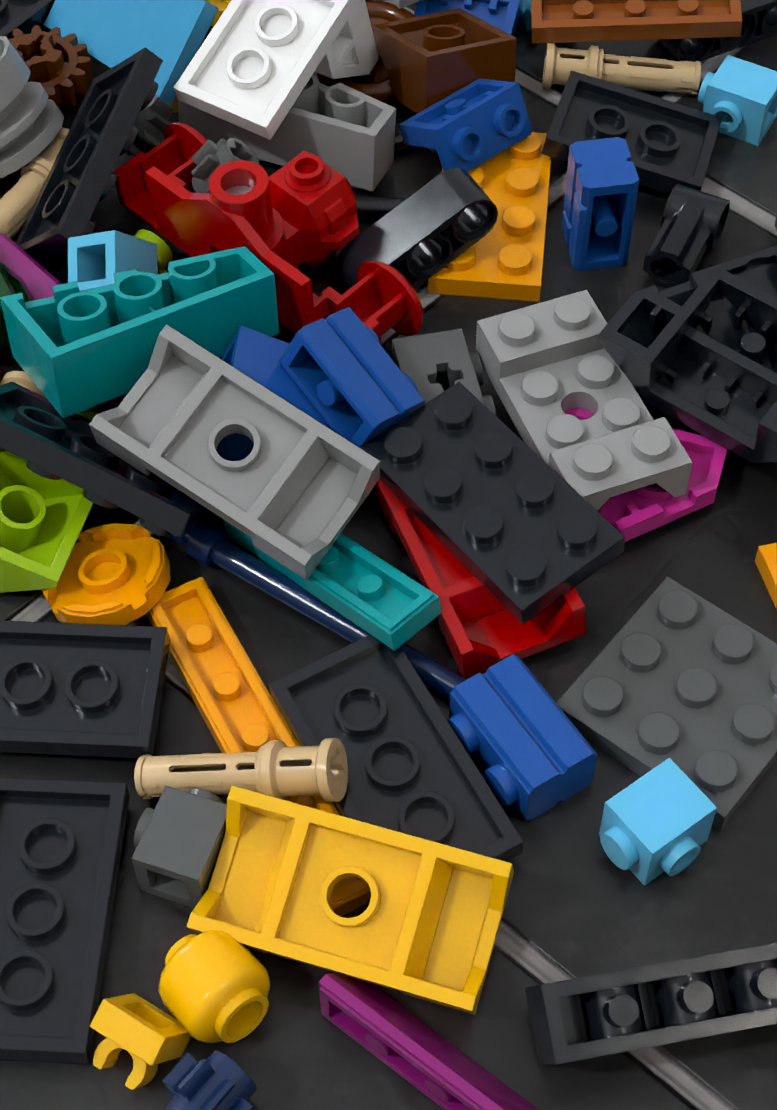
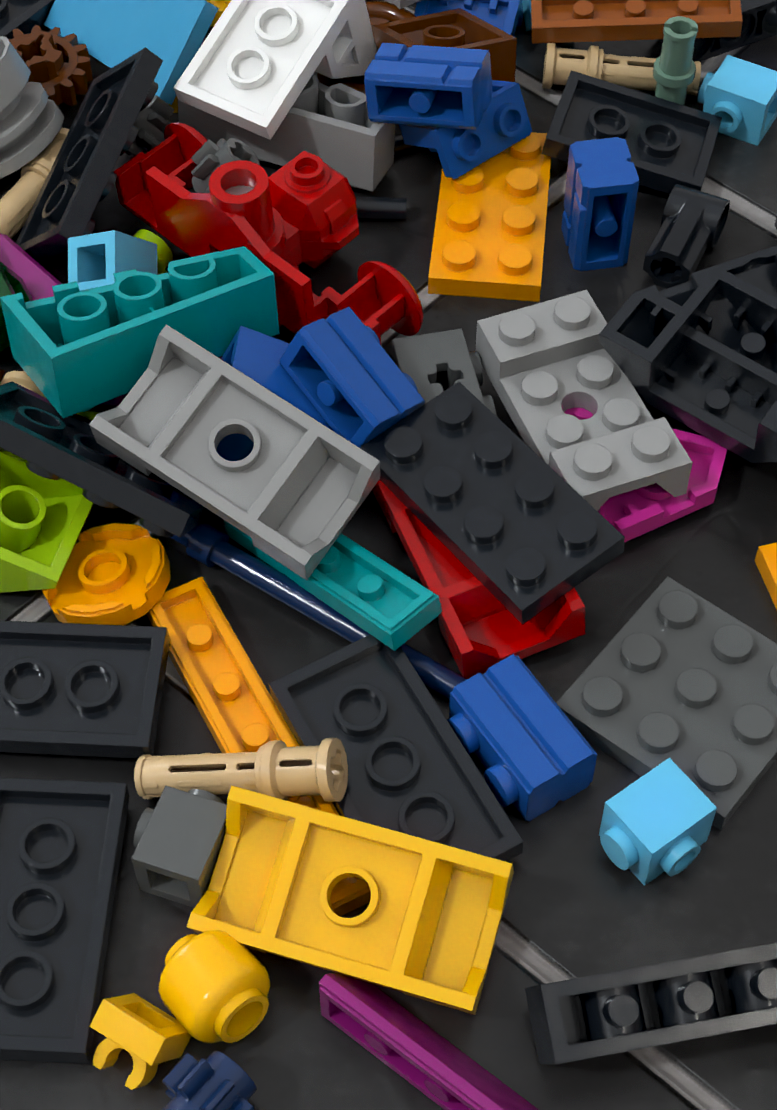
(424, 229): black beam -> none
(428, 86): none -> blue brick
(675, 66): none -> sand green pin

